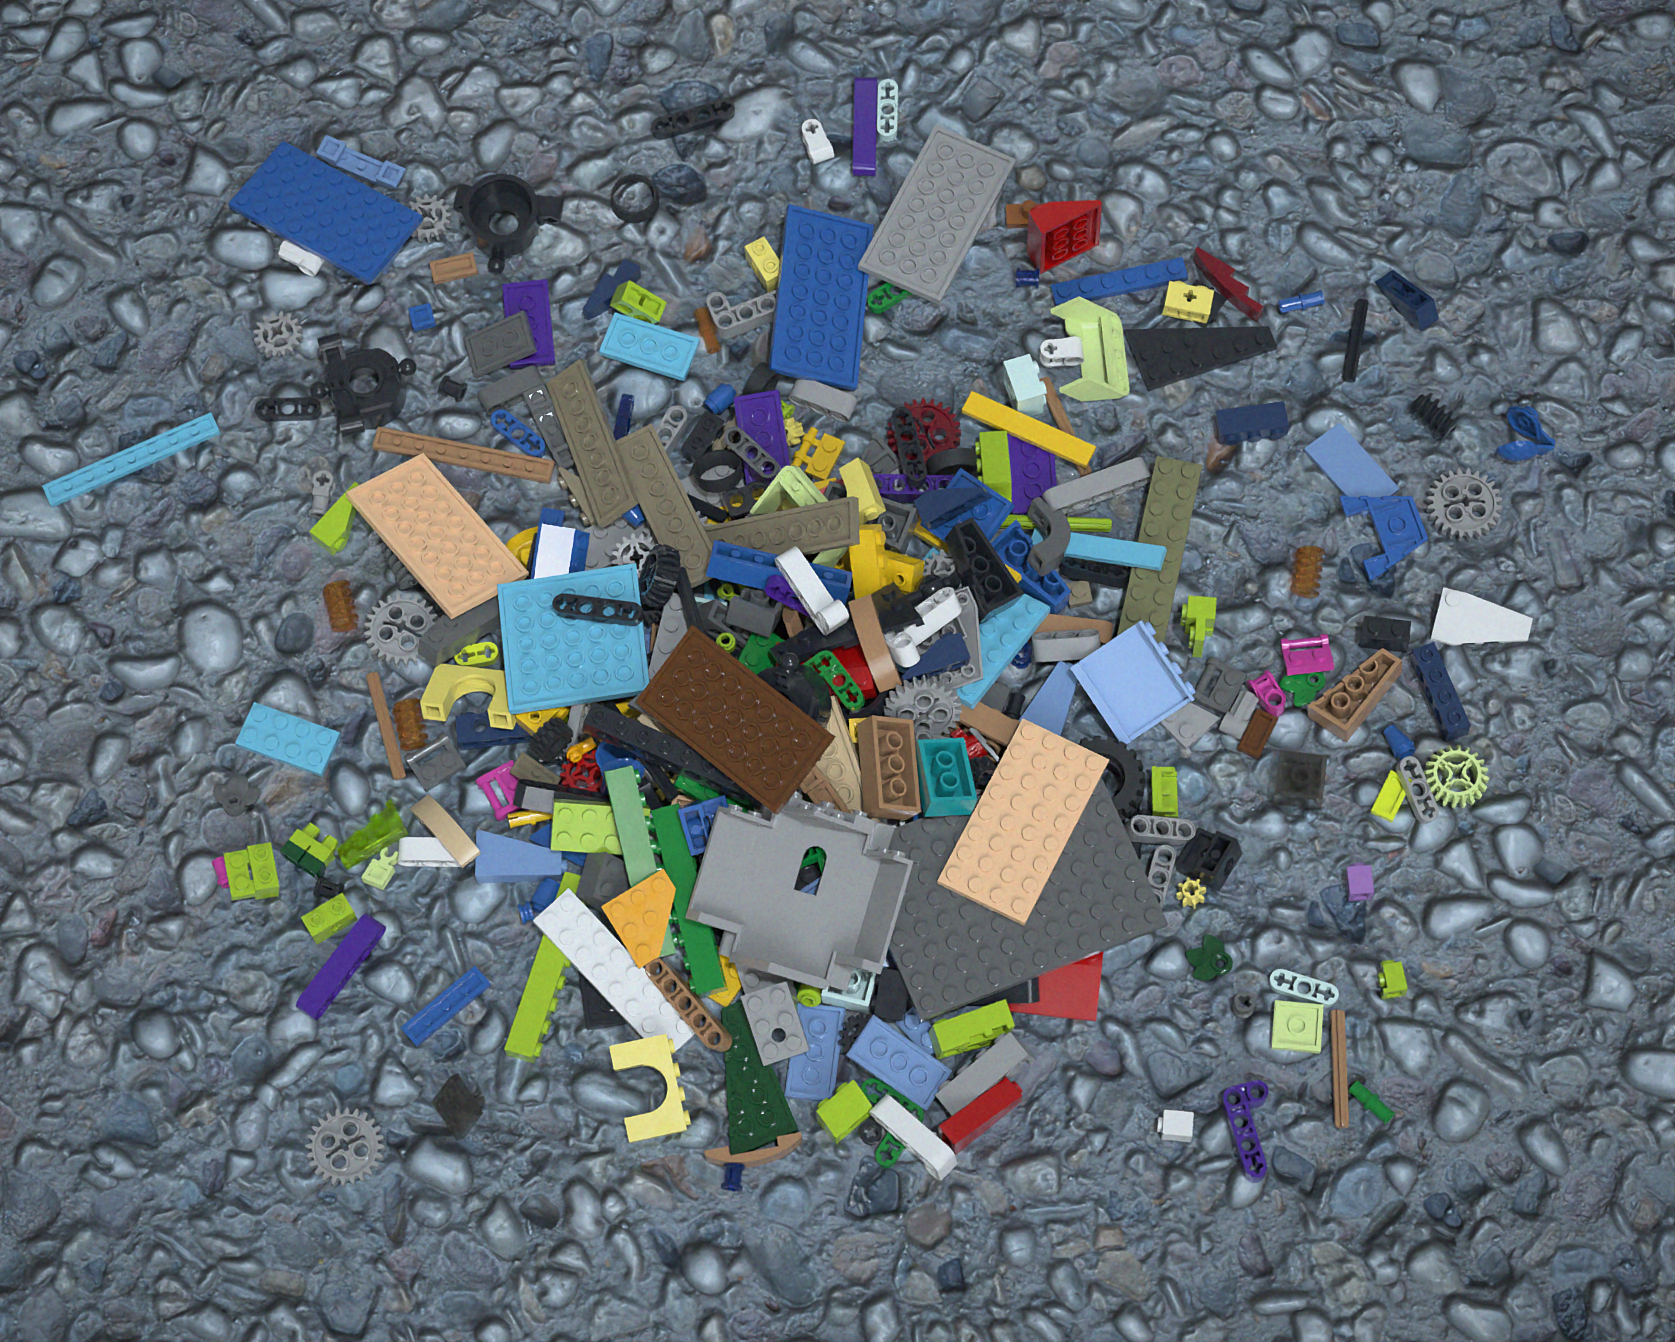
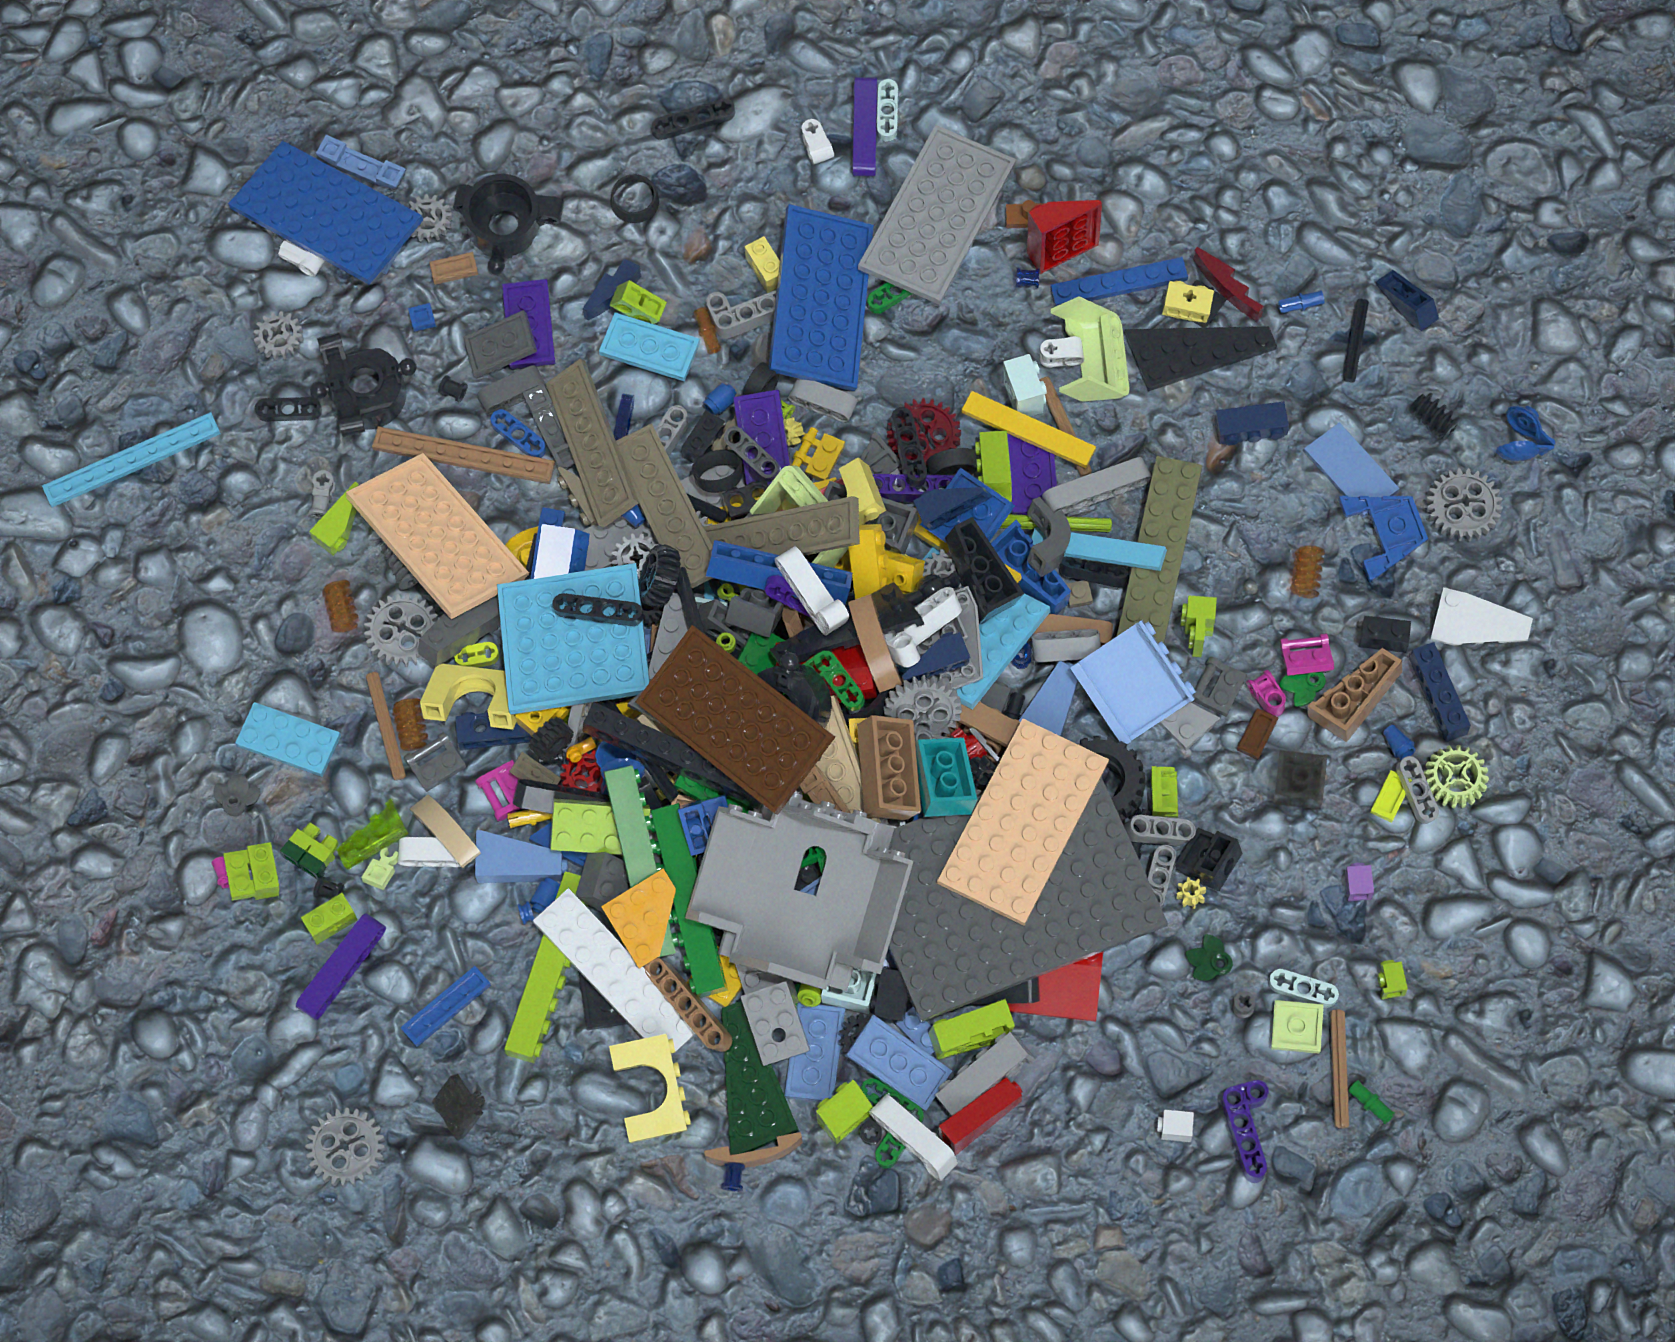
(1237, 719): light grey piece -> none

